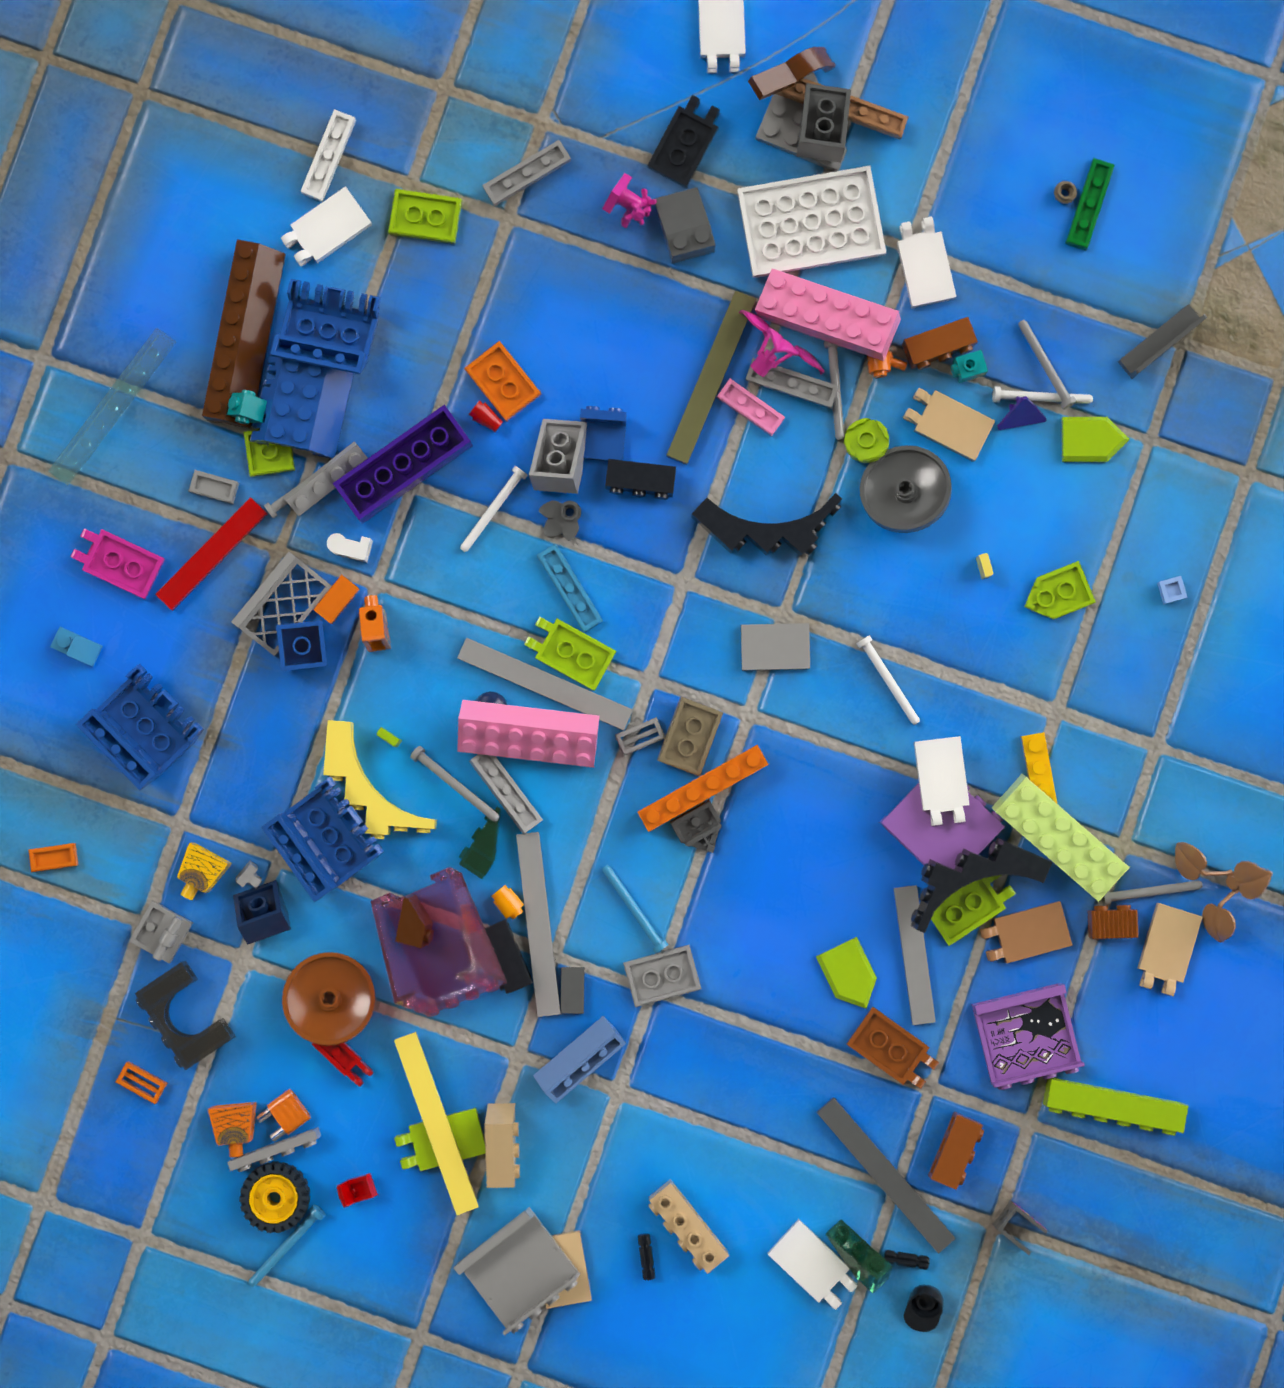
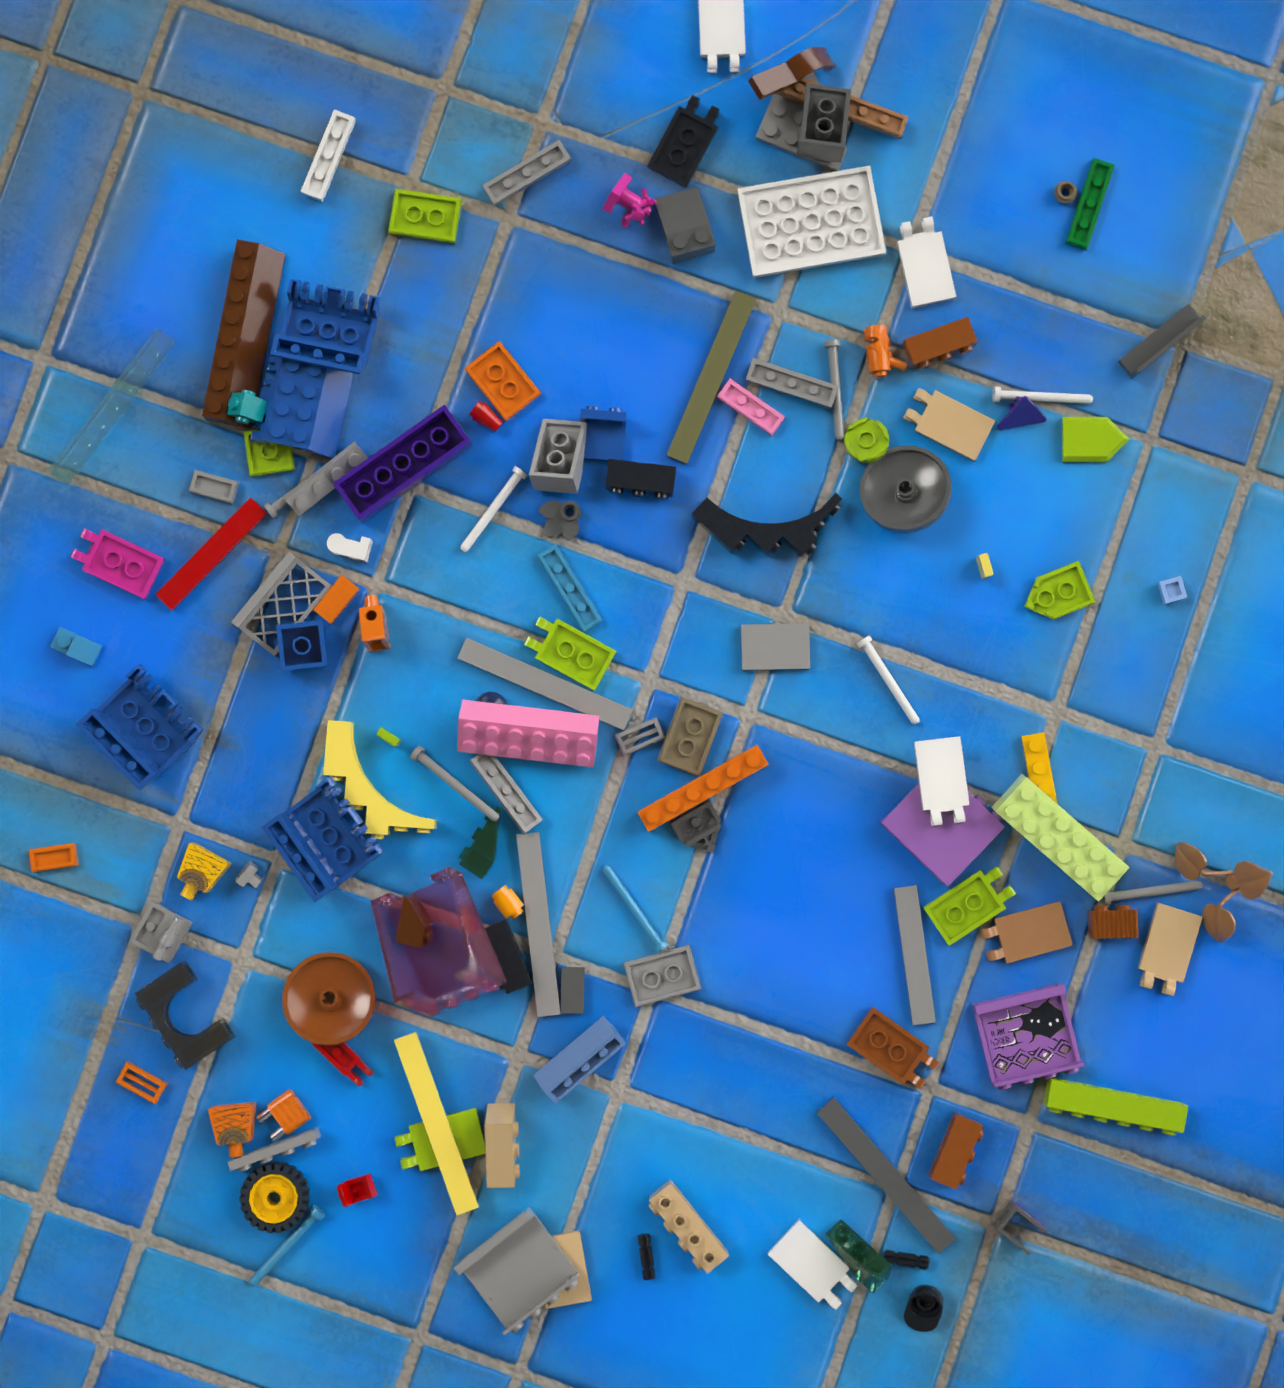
(261, 912): dark blue slope -> none
(327, 227): white tile -> none
(766, 359): dark pink plant -> none
(828, 314): bright pink brick -> none
(848, 972): lime tile -> none
(944, 881): black arch -> none
(976, 365): teal brick -> none
(1067, 401): light grey bar -> none

